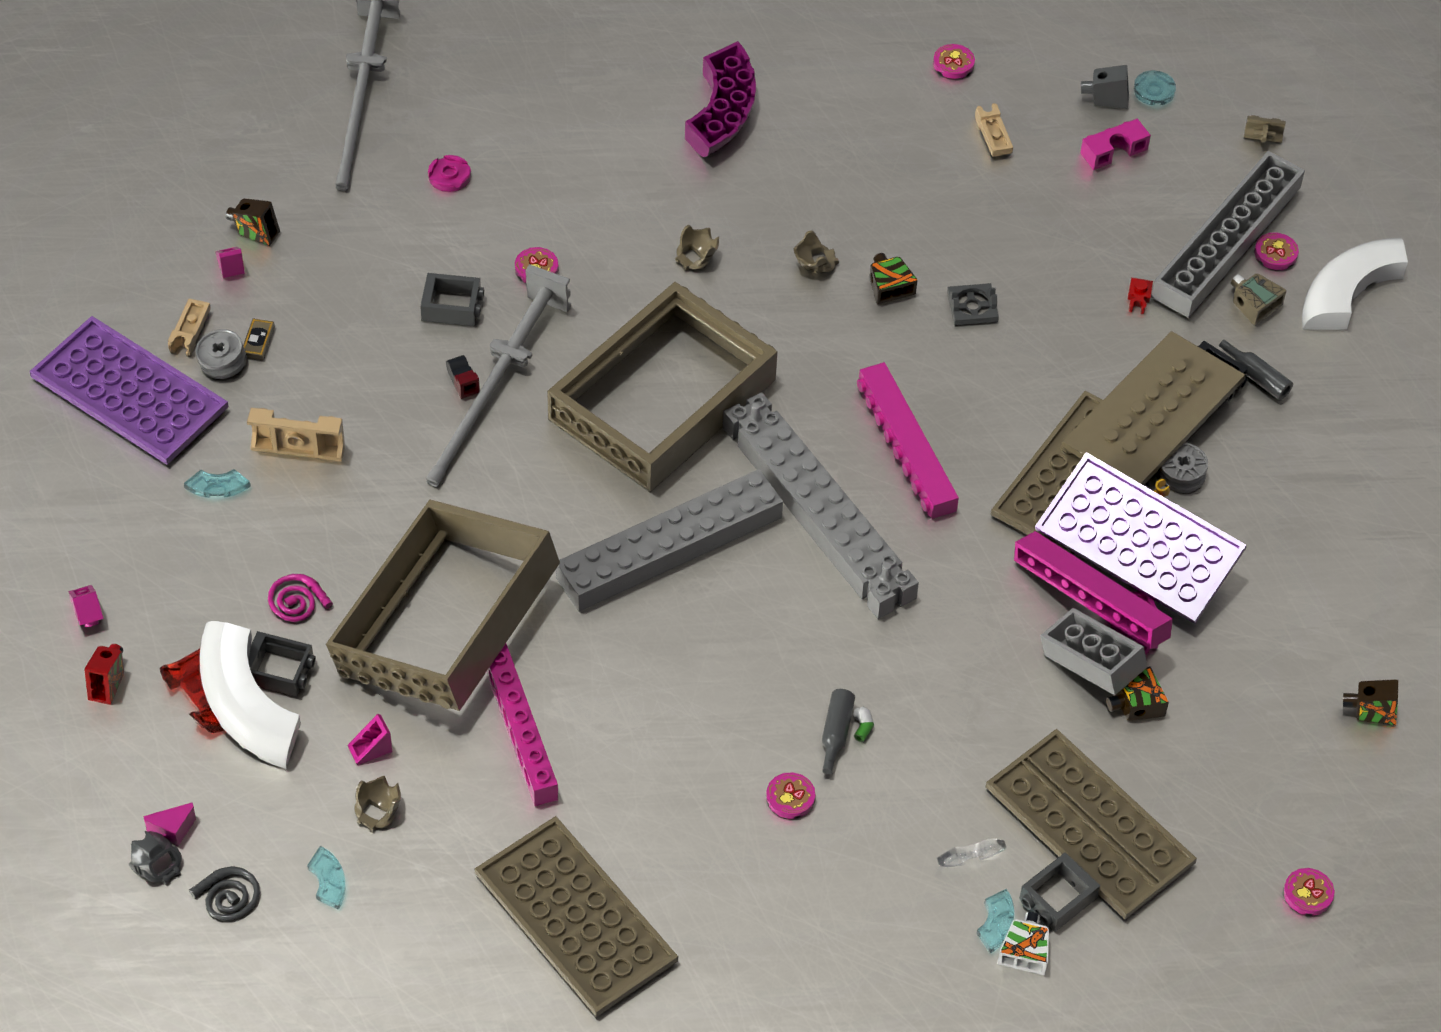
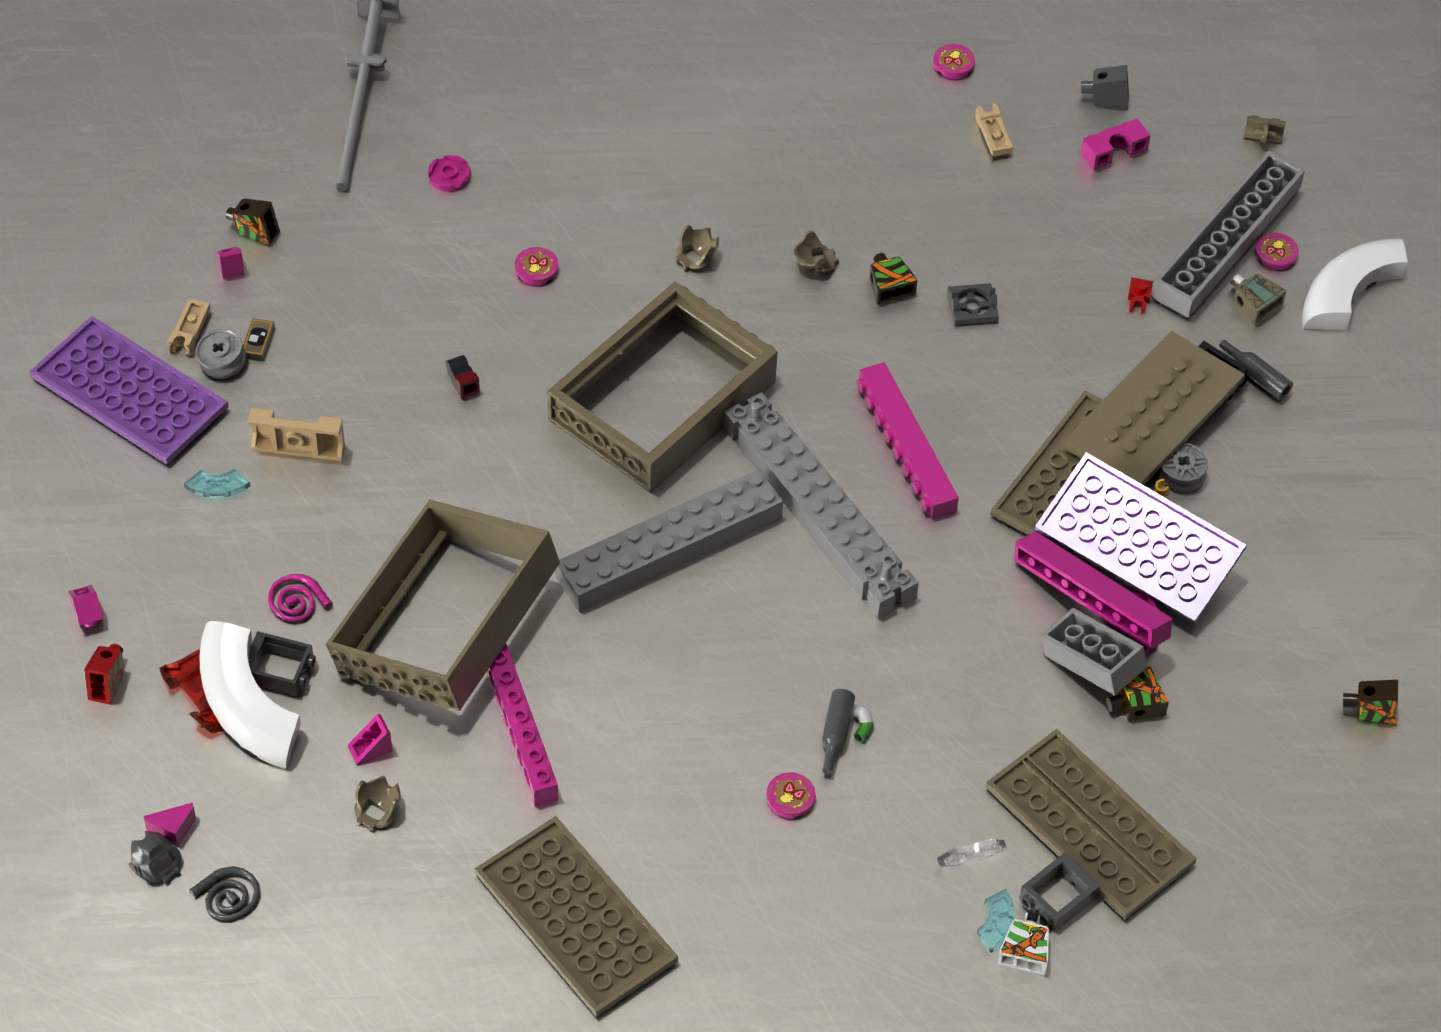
(330, 877): clear light blue tile -> none
(450, 313): dark grey window -> none
(544, 289): light grey piece -> none
(731, 100): magenta brick -> none
(1154, 87): clear light blue tile -> none
(1308, 891): tile -> none

